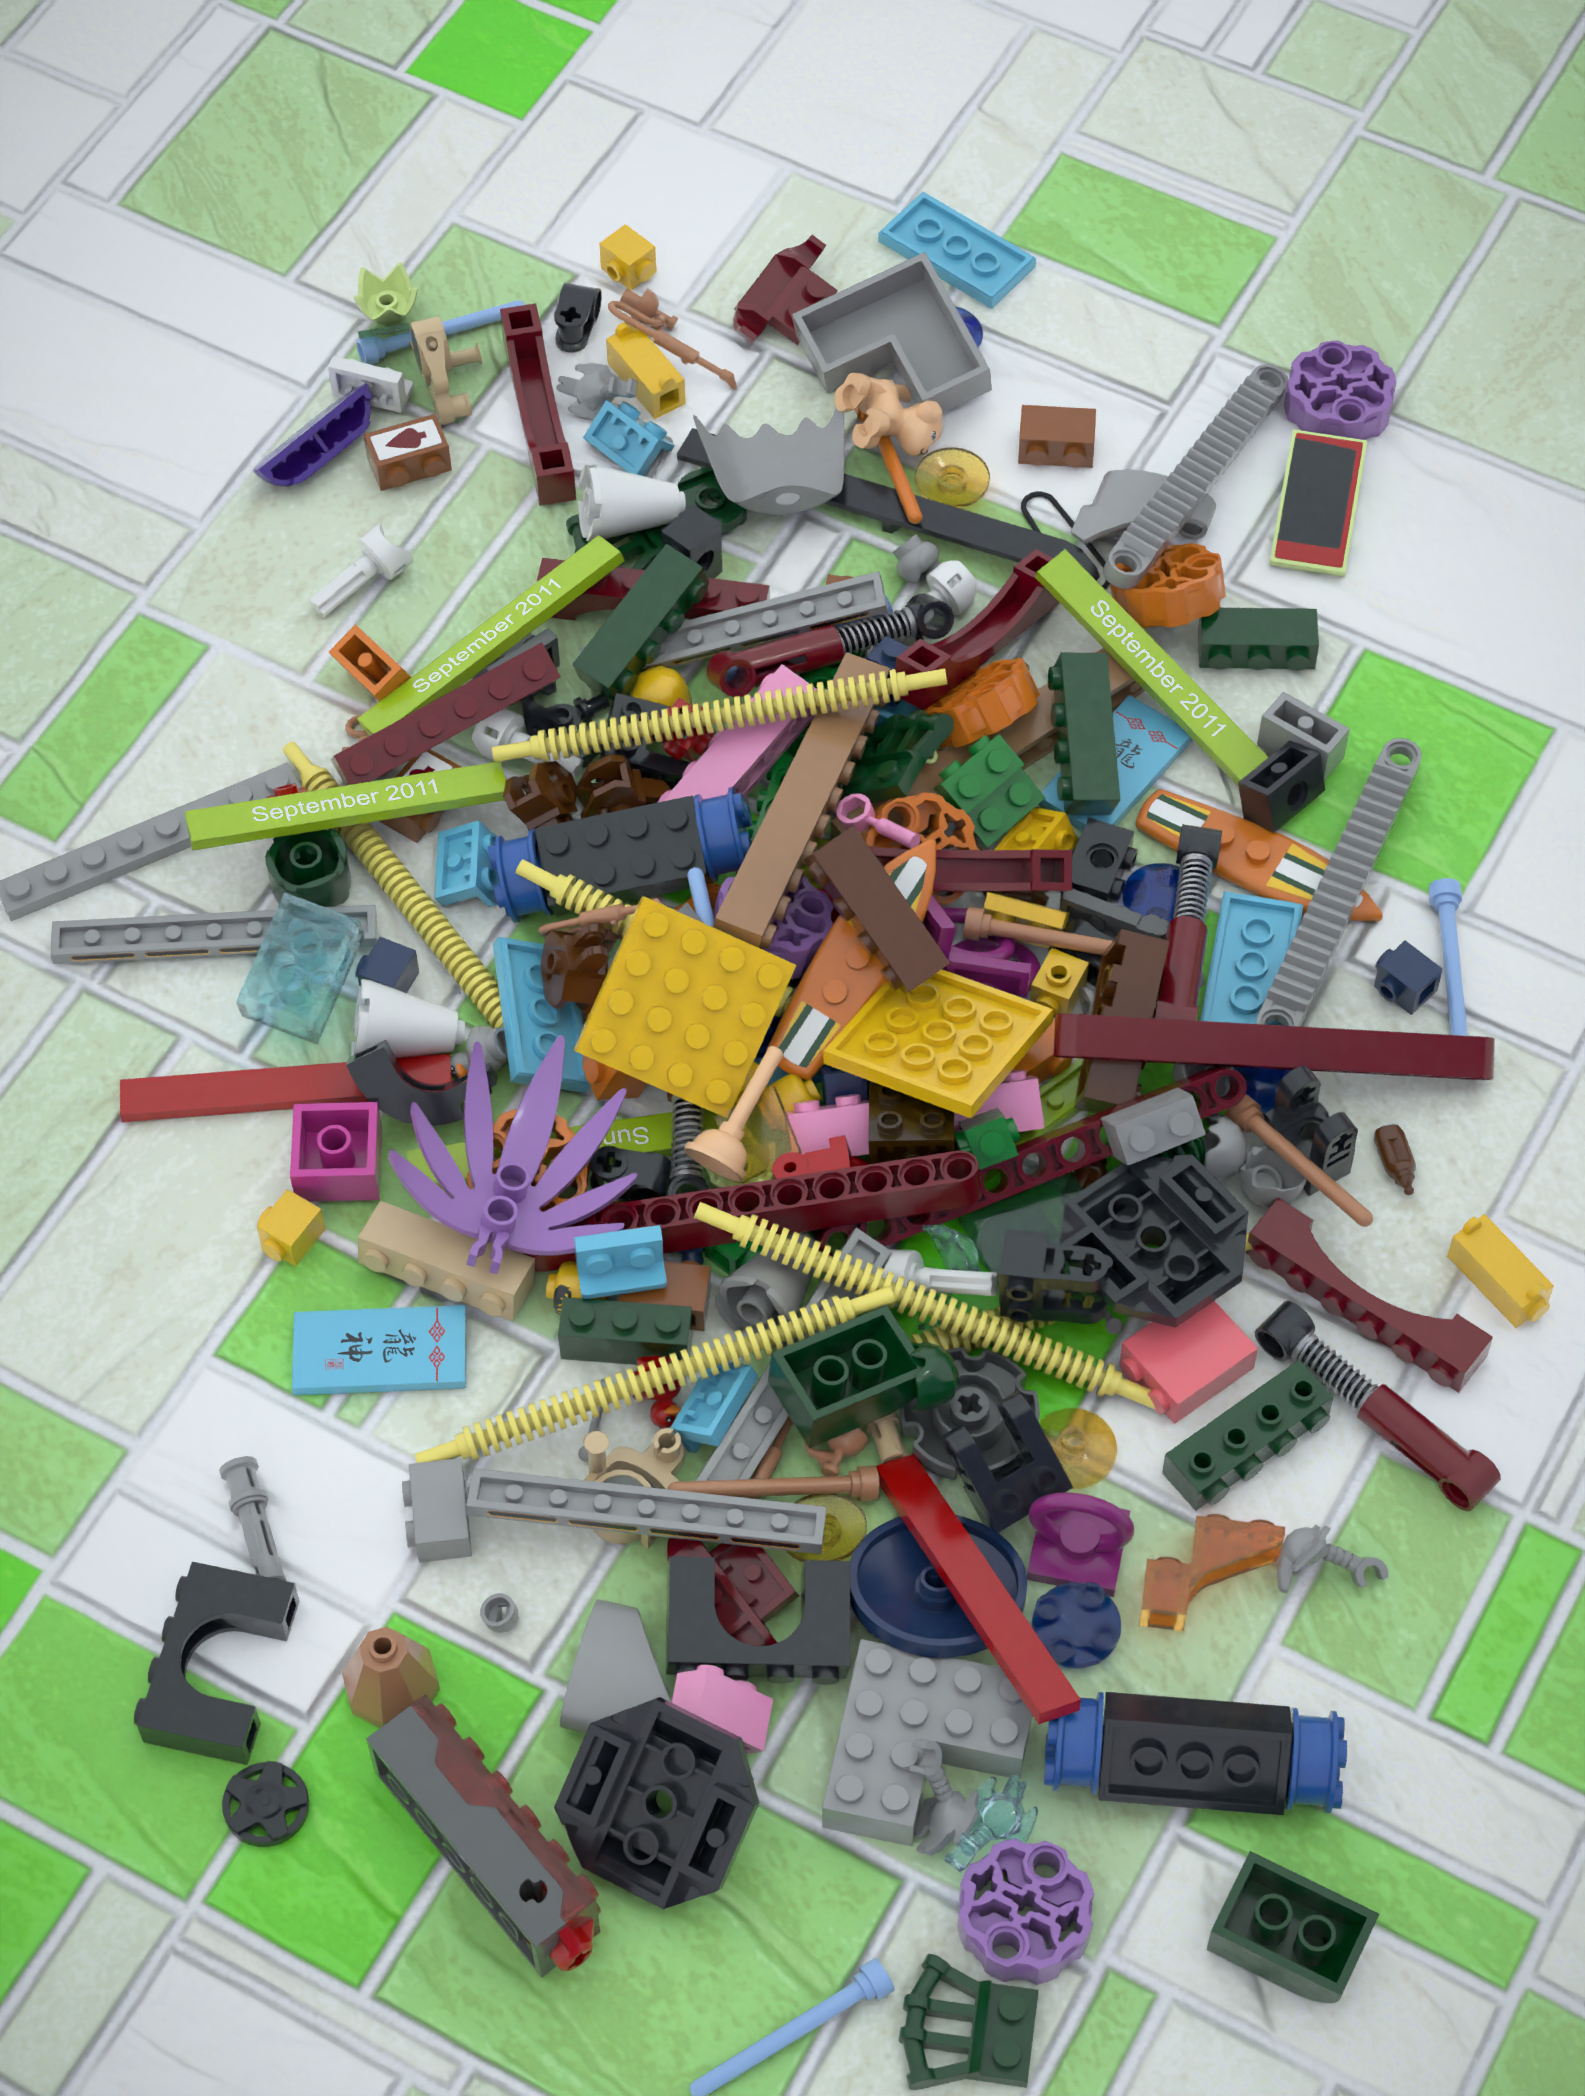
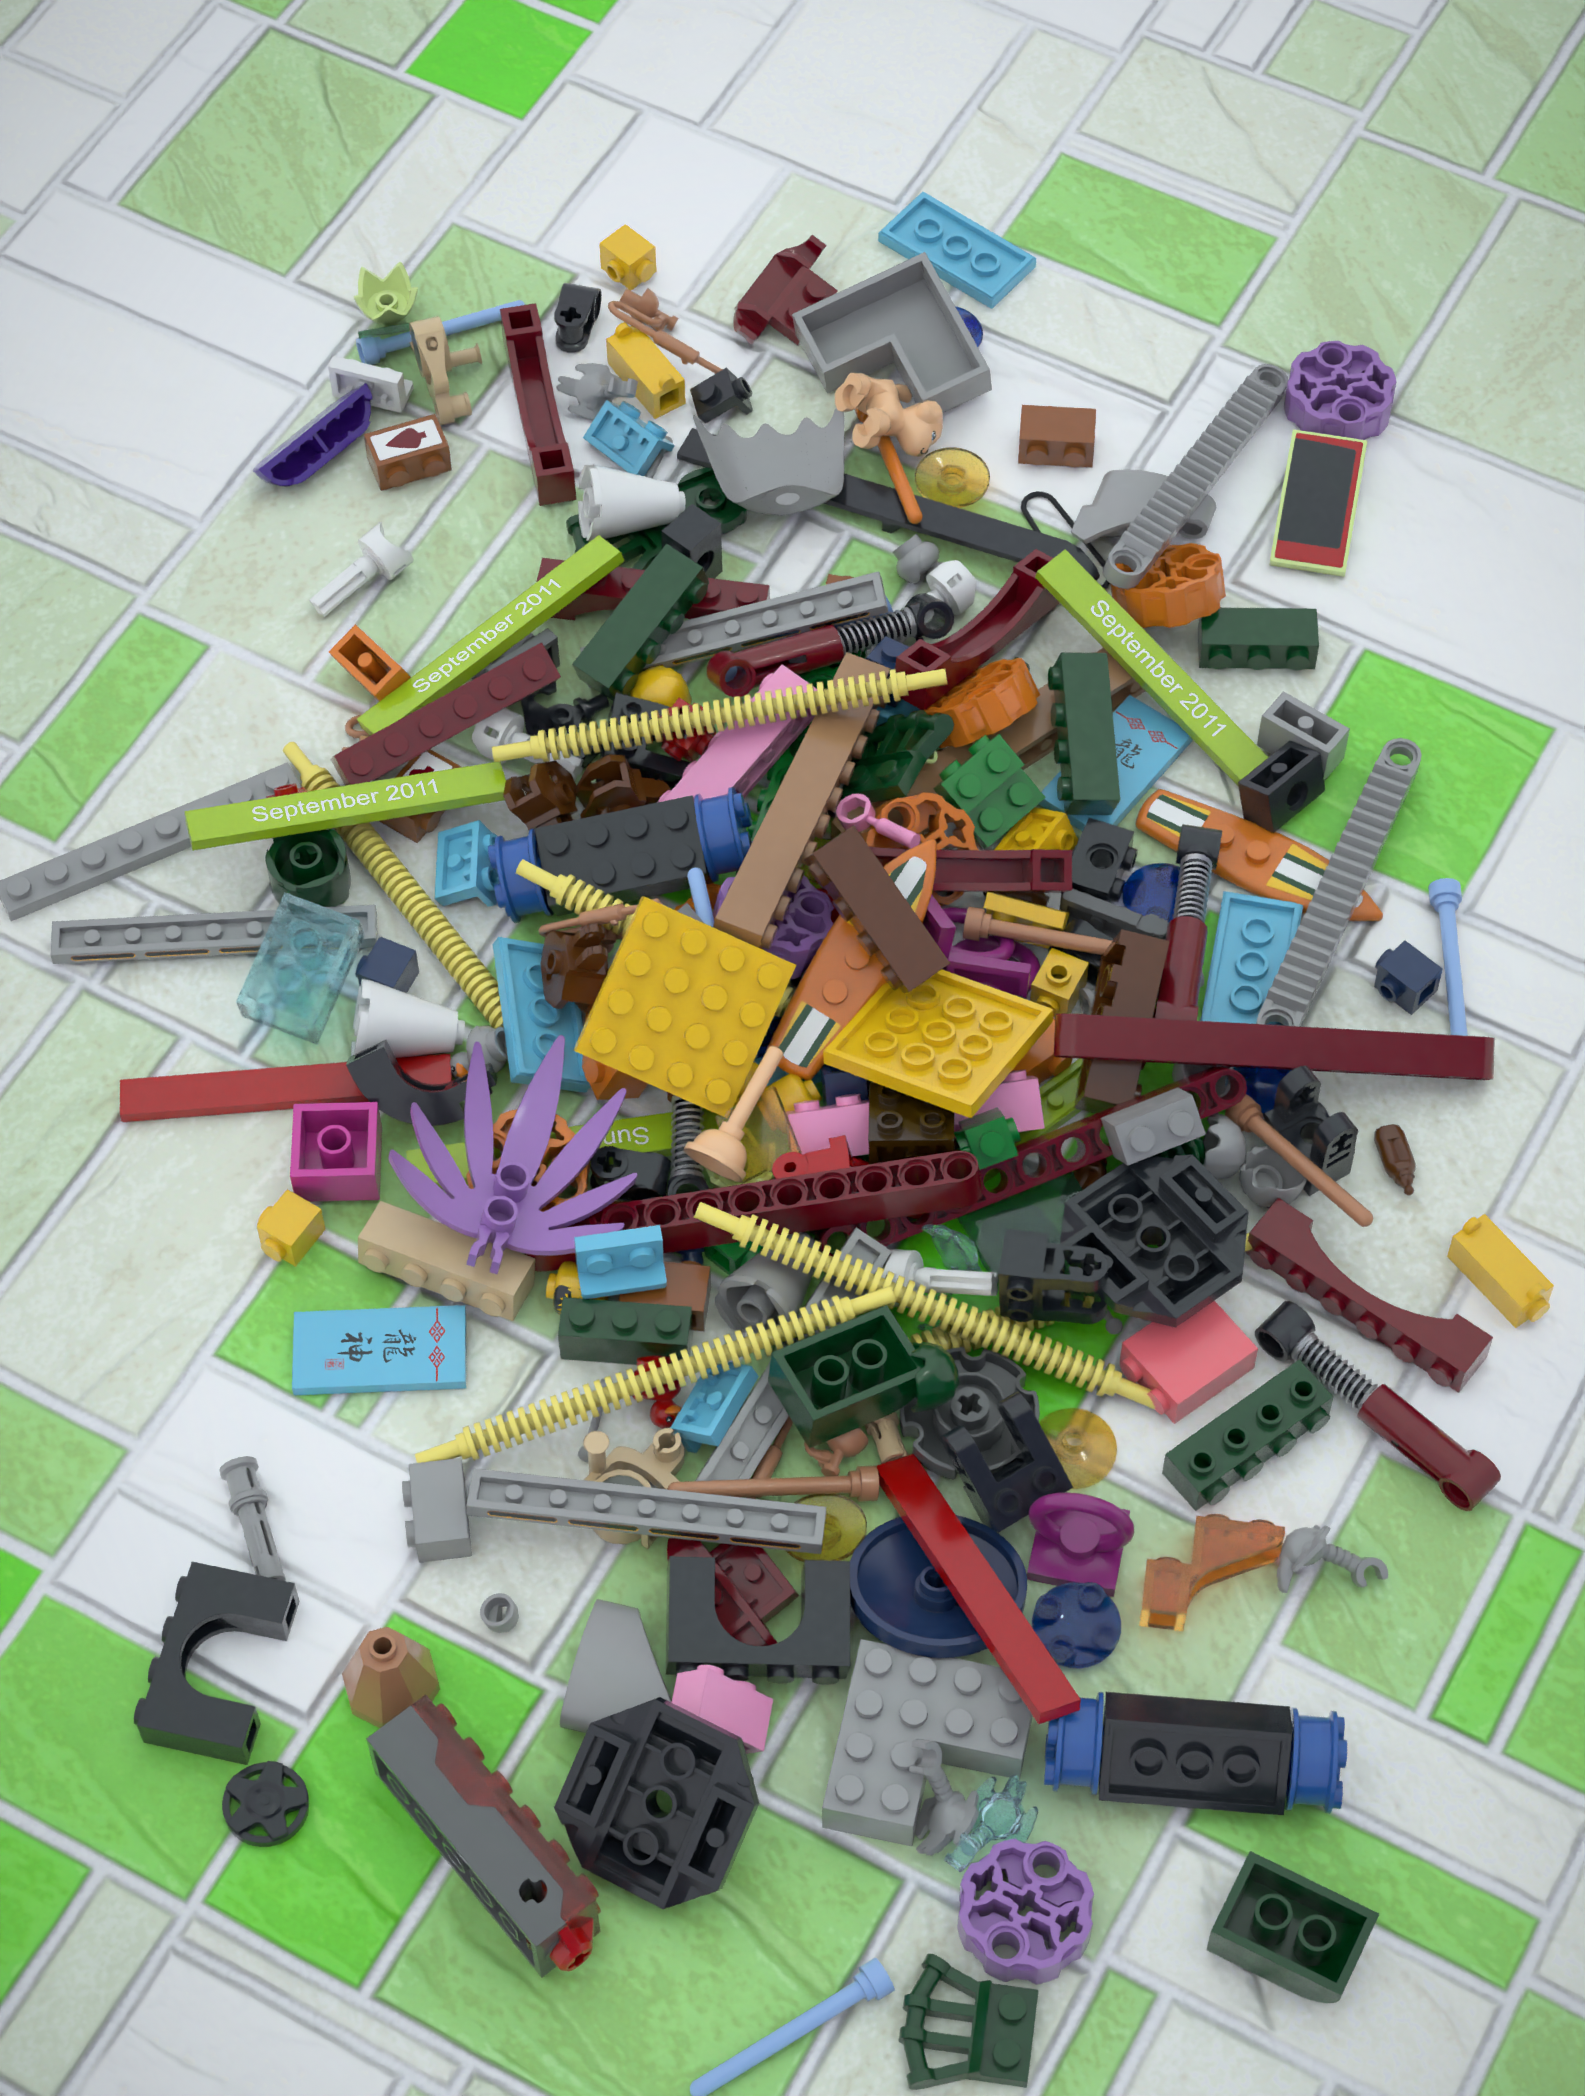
(721, 394): none -> black bracket

